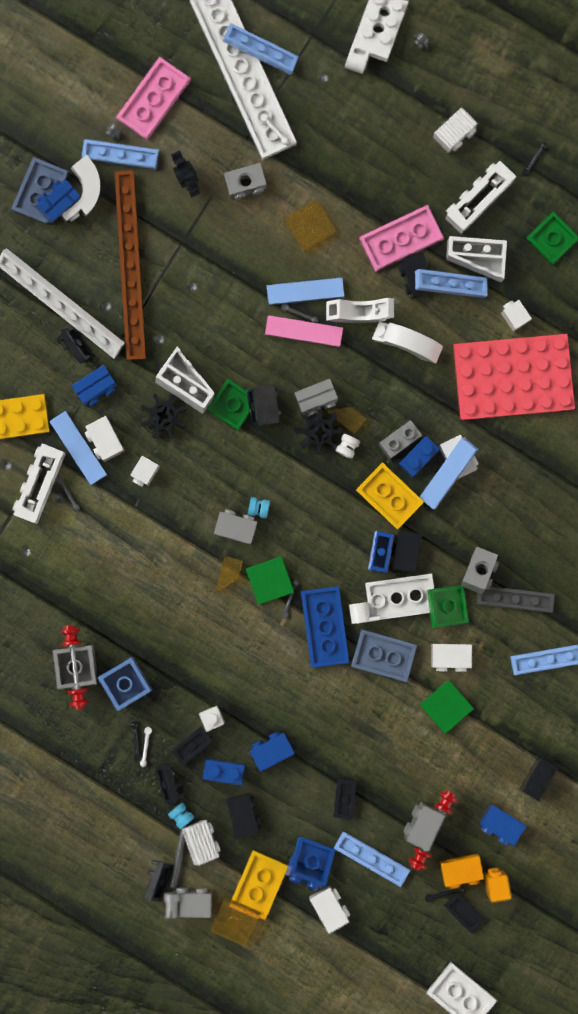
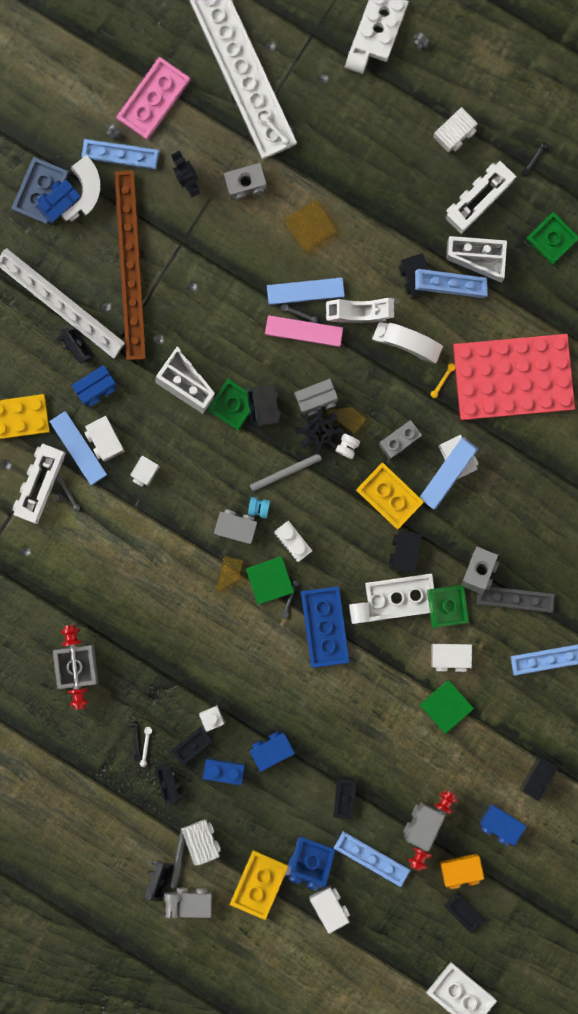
(125, 683): medium blue brick -> none
(154, 412): black gear -> none
(181, 815): medium azure wheel -> none
(235, 921): clear yellow tile -> none
(243, 814): black brick -> none
(260, 49): light blue tile -> none
(285, 472): none -> light grey bar
(293, 541): none -> white brick
(380, 552): blue brick -> none
(384, 655): sand blue plate -> none
(401, 238): bright pink tile -> none
(418, 456): blue brick -> none
(429, 897): black hinge -> none
(451, 367): none -> yellow hinge
(497, 885): light orange brick -> none
(515, 315): white brick -> none

